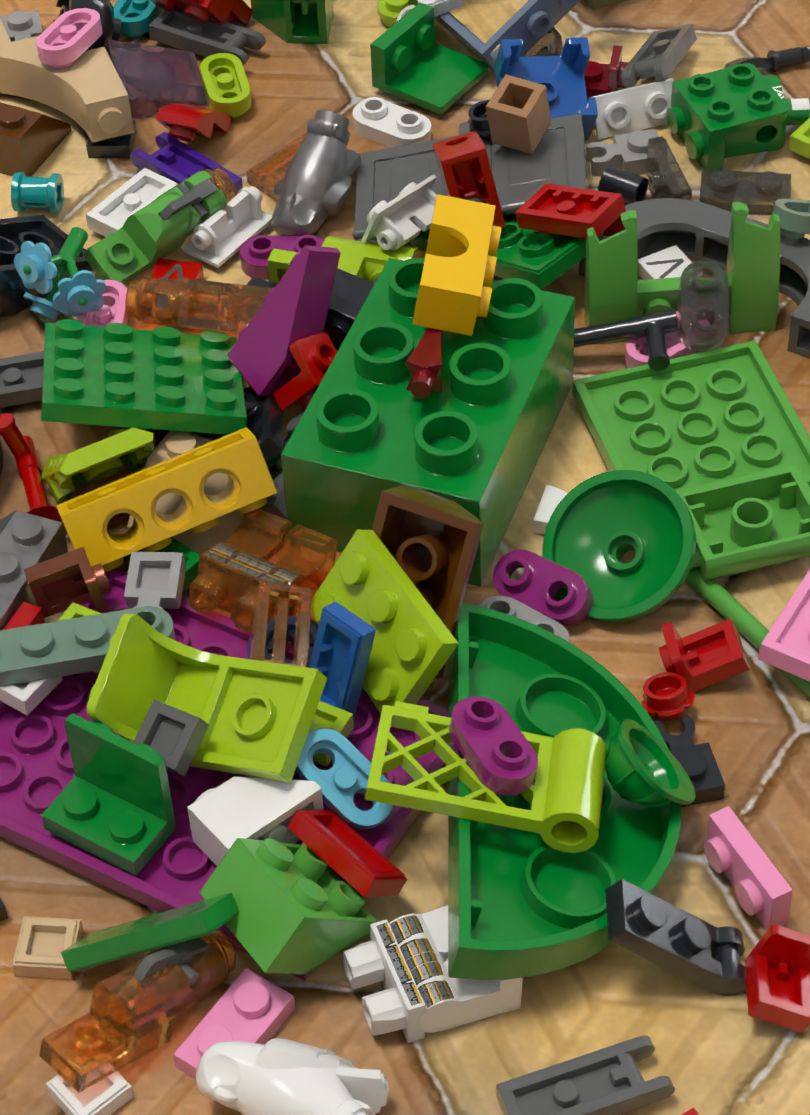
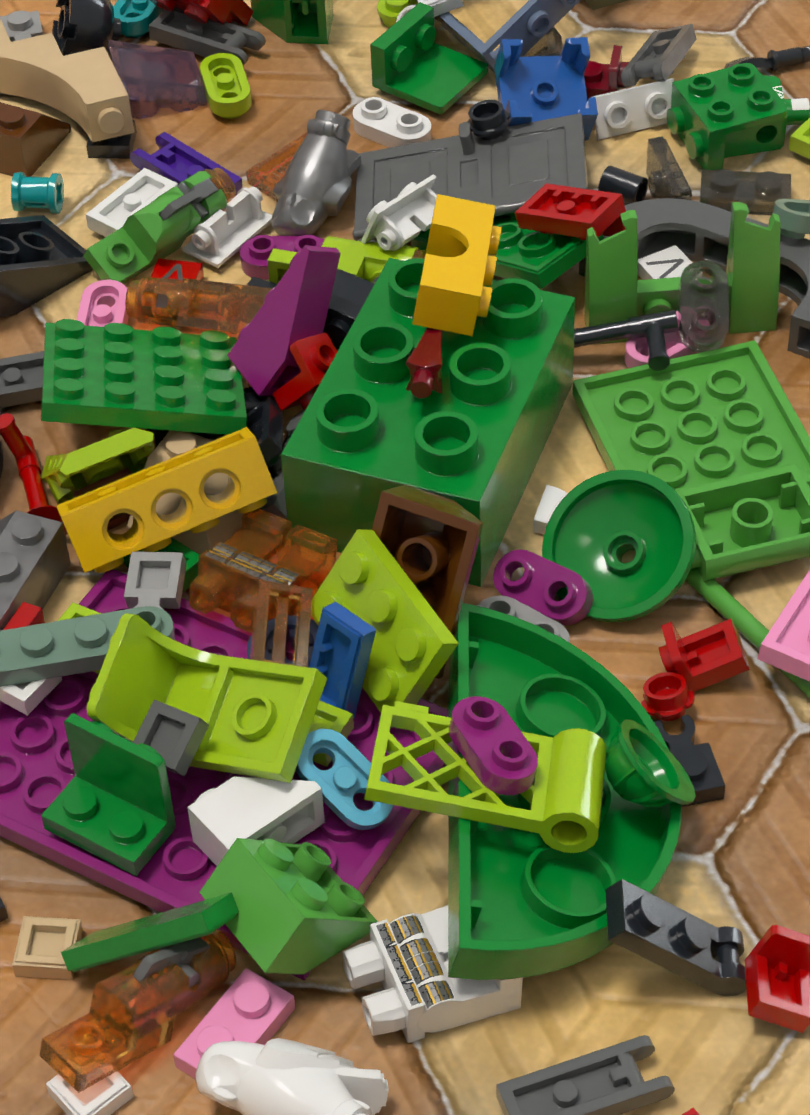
(64, 295): medium azure plant -> none
(67, 580): copper bracket -> none
(68, 37): bright pink plate -> none
(190, 121): red slope -> none
(347, 853): red tile -> none
(467, 171): red torso -> none
(518, 114): medium nougat brick -> none
(626, 152): light grey plate -> none
(755, 878): bright pink plate -> none

